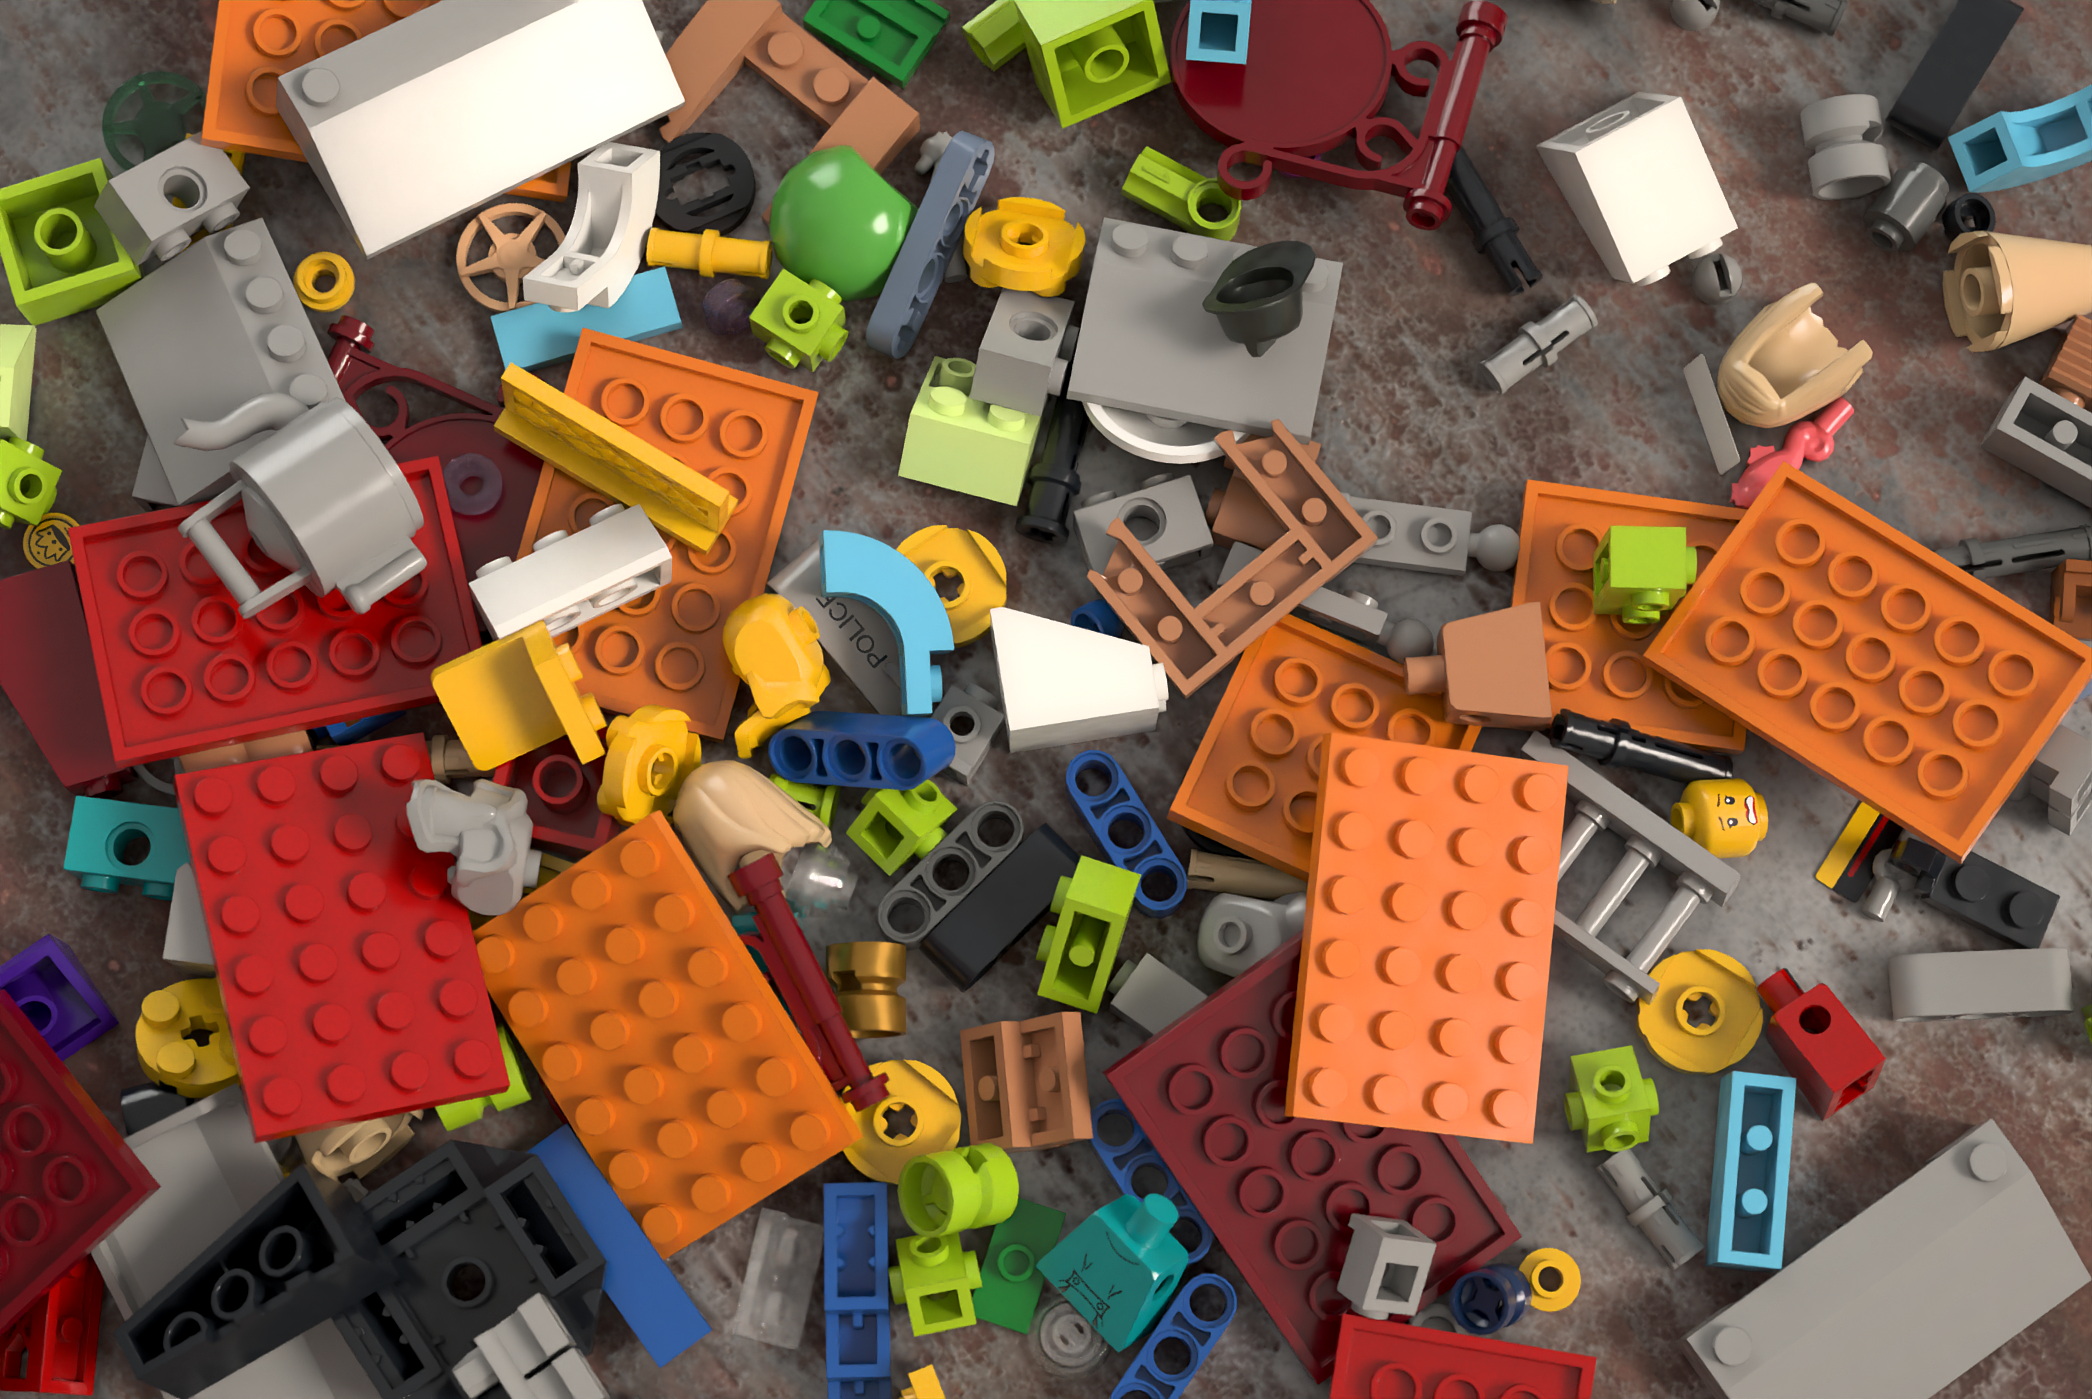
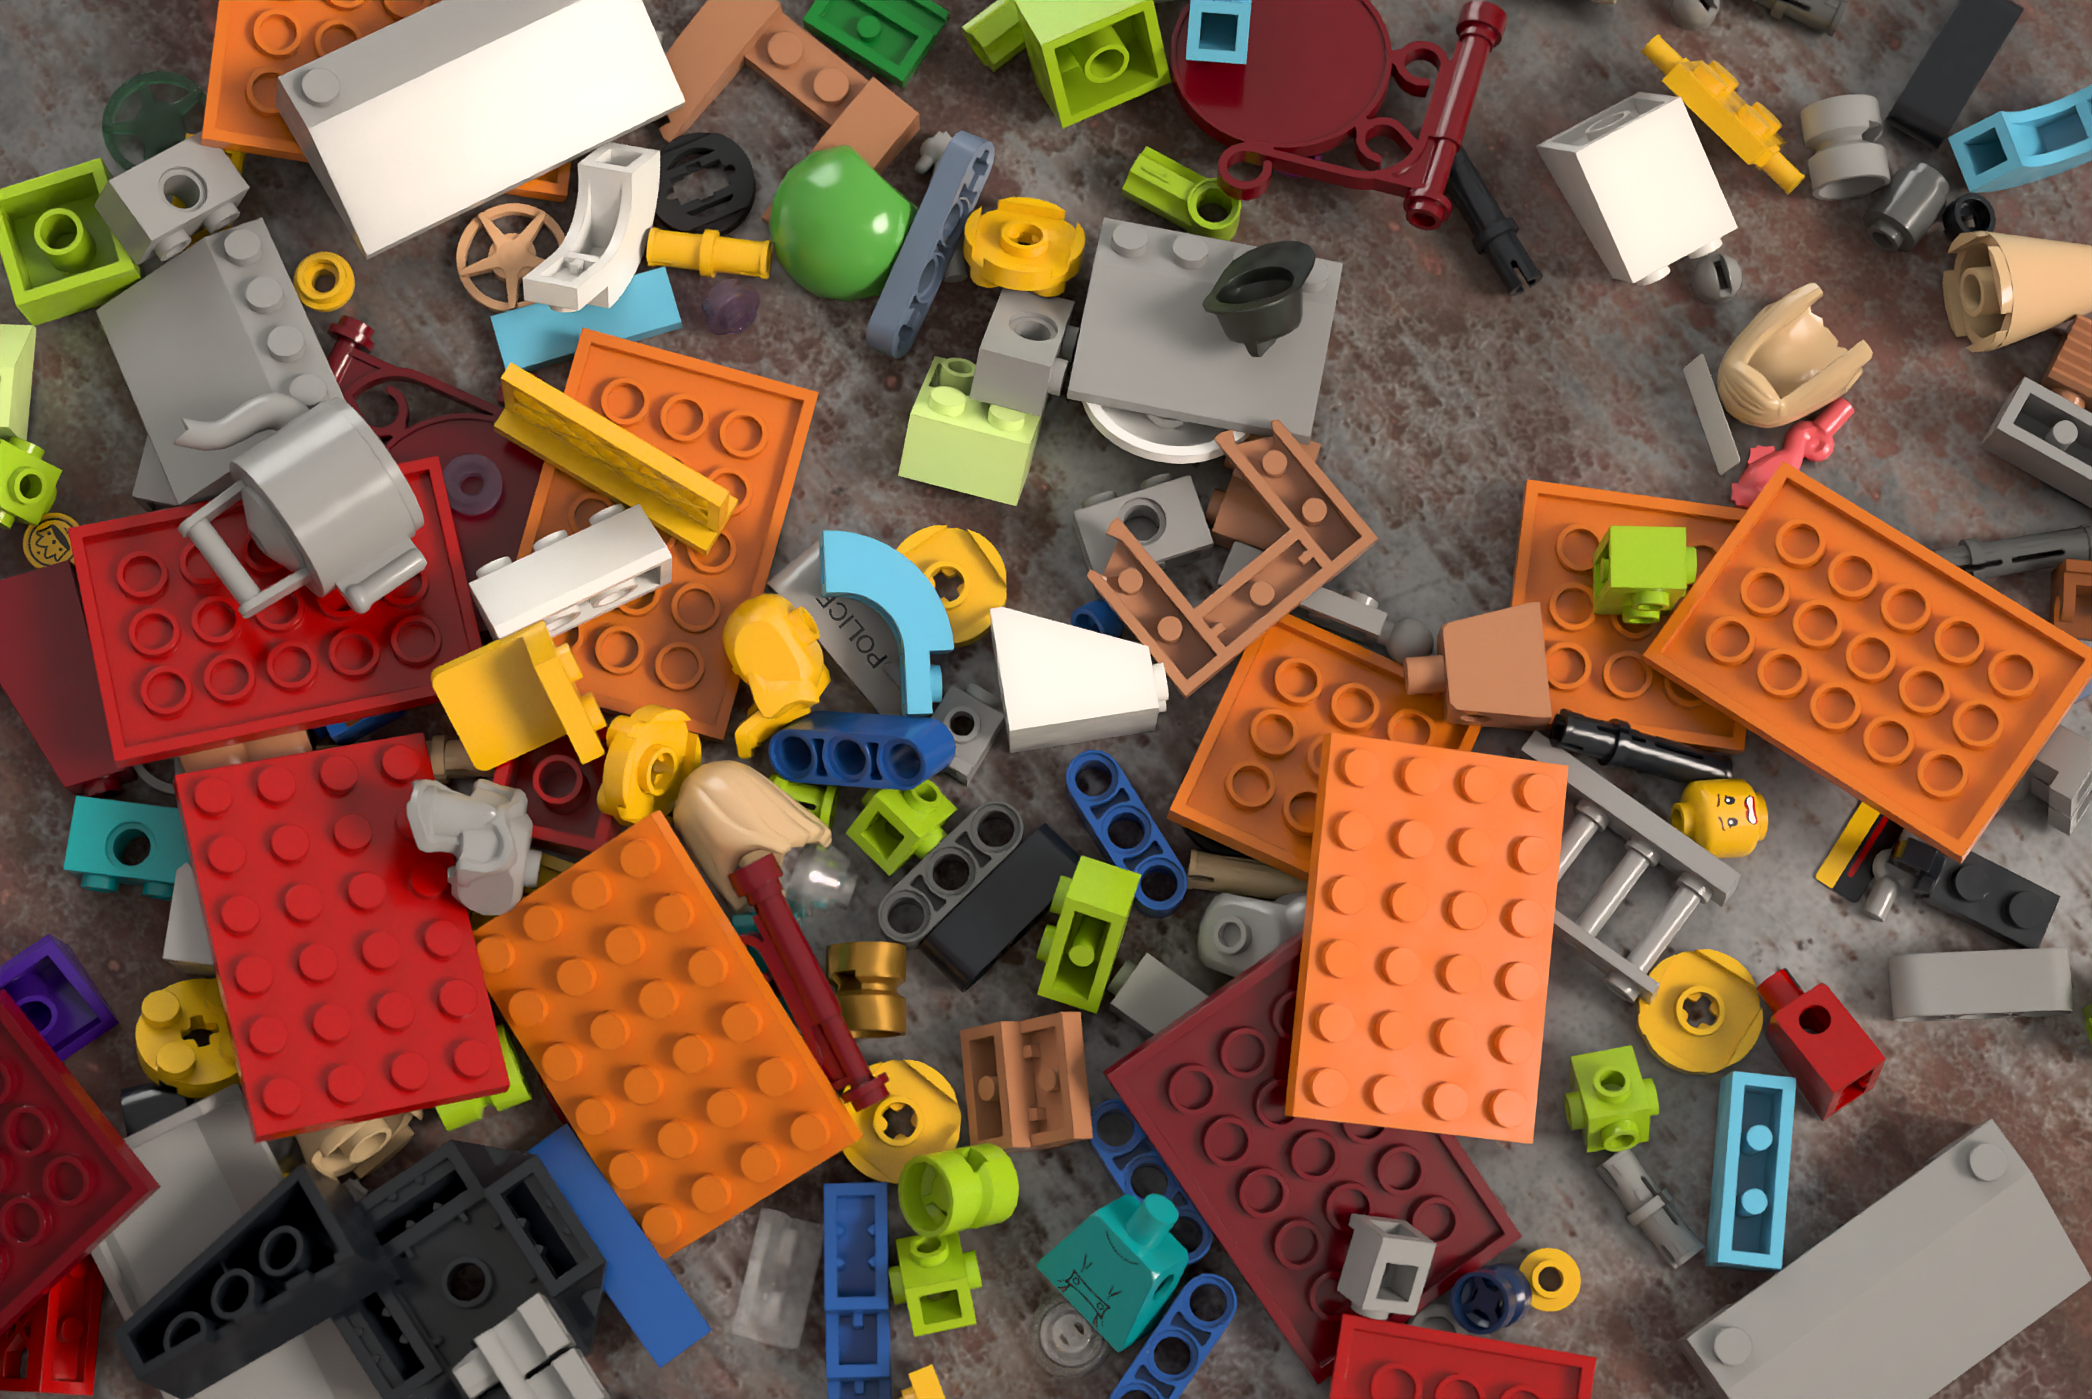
(800, 322): lime brick -> none
(1009, 1270): green plate -> none
(1056, 476): black pin -> none
(1432, 538): light grey plate -> none
(1538, 344): light grey pin -> none
(1711, 96): none -> yellow plate

